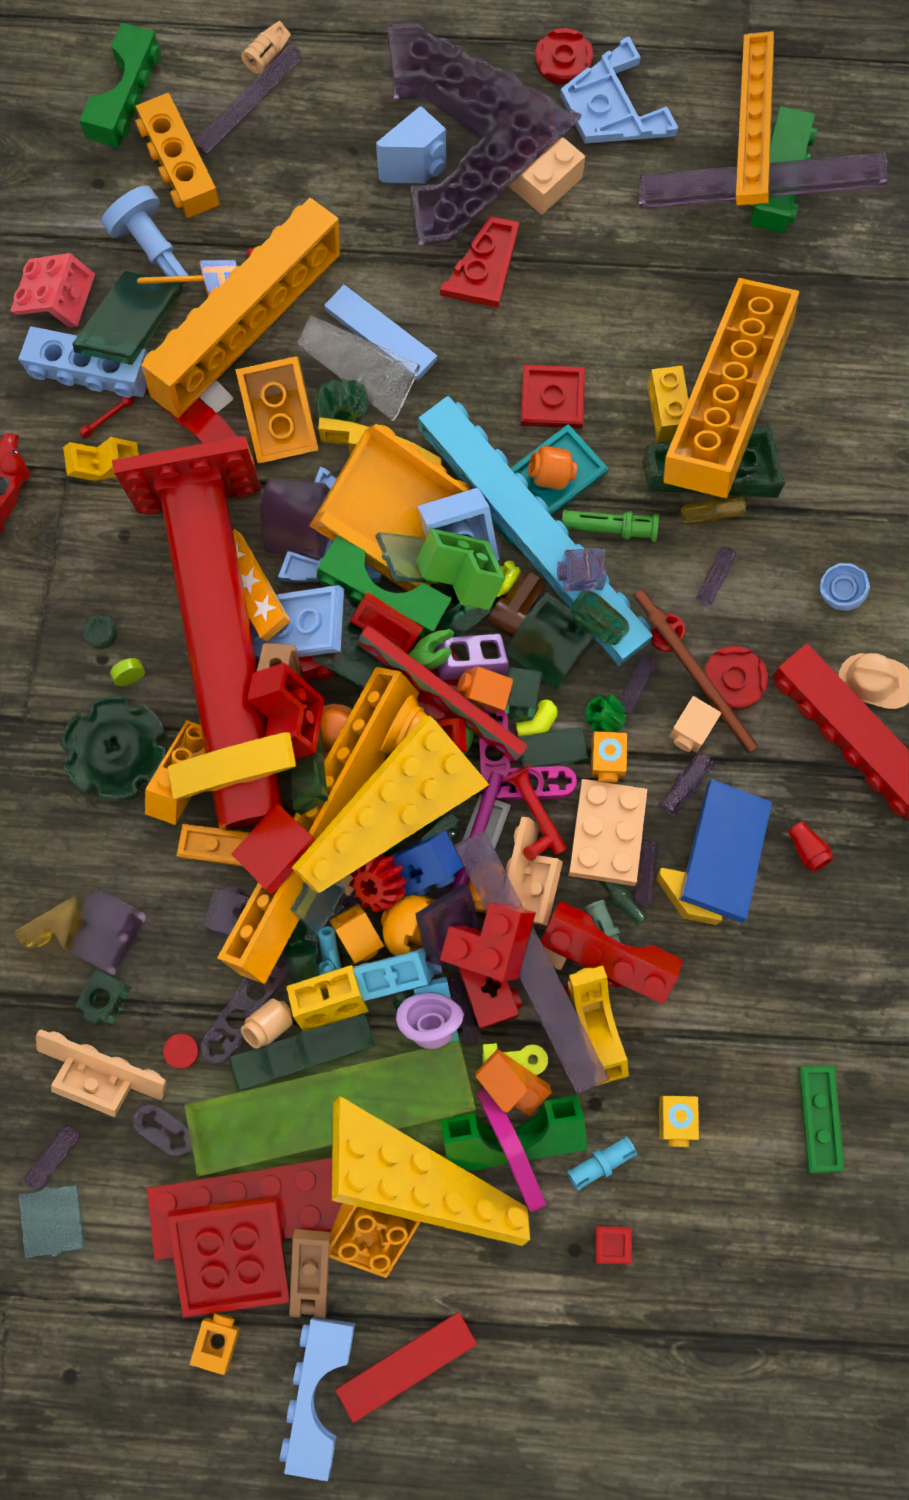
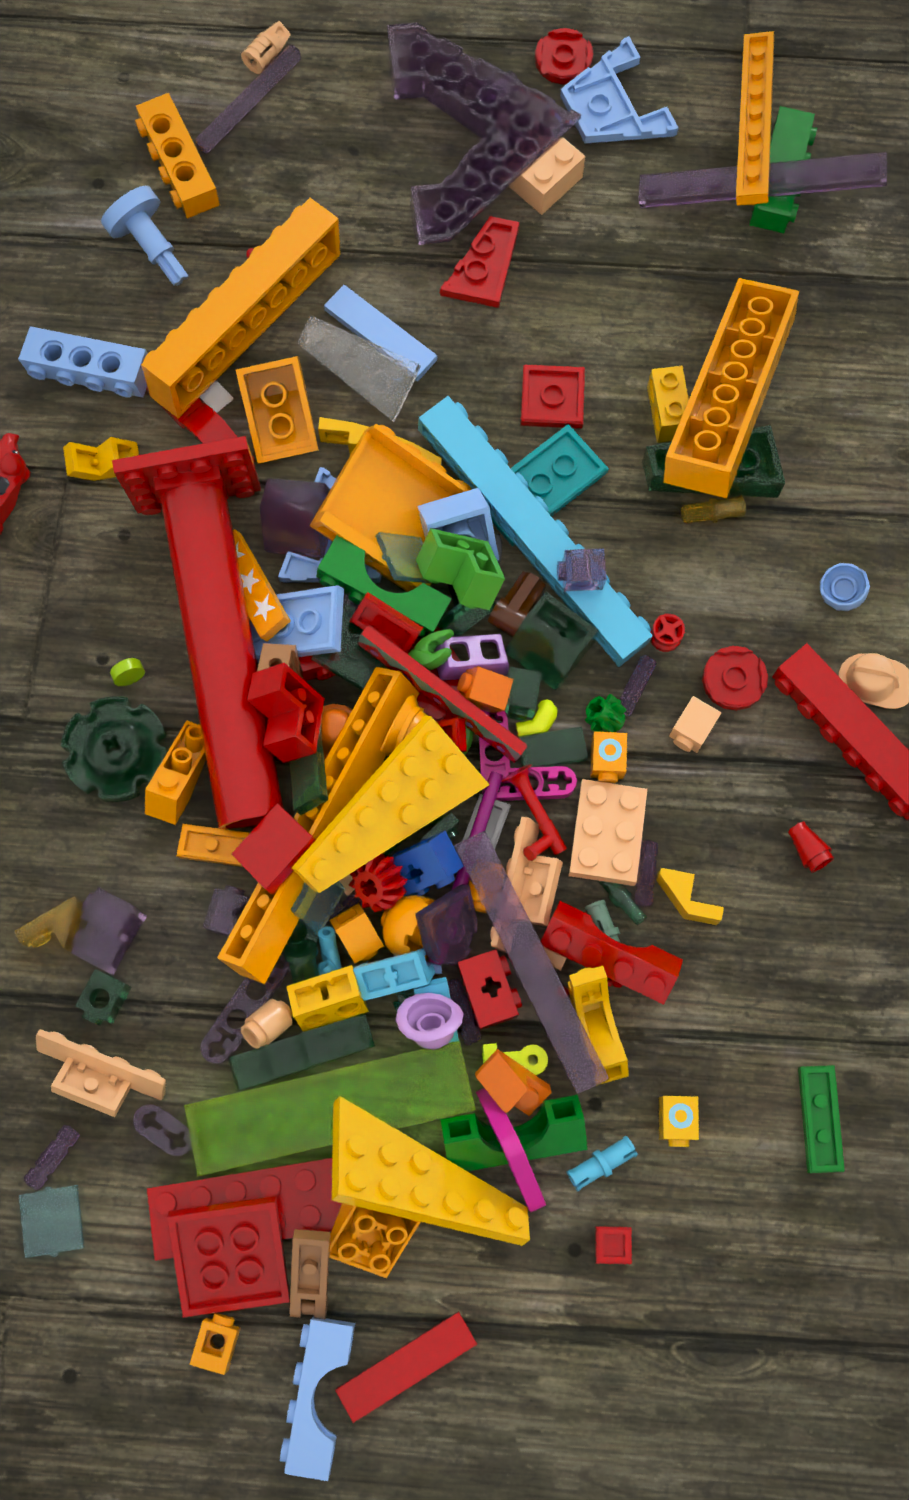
(56, 286): coral bracket -> none
(87, 430): red hinge -> none
(100, 631): clear green tile -> none
(109, 114): green arch -> none
(126, 319): clear green tile -> none
(181, 1051): red tile -> none
(213, 275): piece -> none
(232, 765): yellow slope -> none
(341, 400): clear green gear -> none
(412, 150): light blue slope -> none
(497, 948): red brick -> none
(511, 575): neon yellow arm -> none
(552, 467): orange head -> none
(600, 617): clear green beam -> none
(626, 524): bright green pin -> none
(657, 618): copper bar -> none
(686, 783): clear purple pin -> none
(716, 575): clear purple axle -> none
(726, 851): blue tile -> none

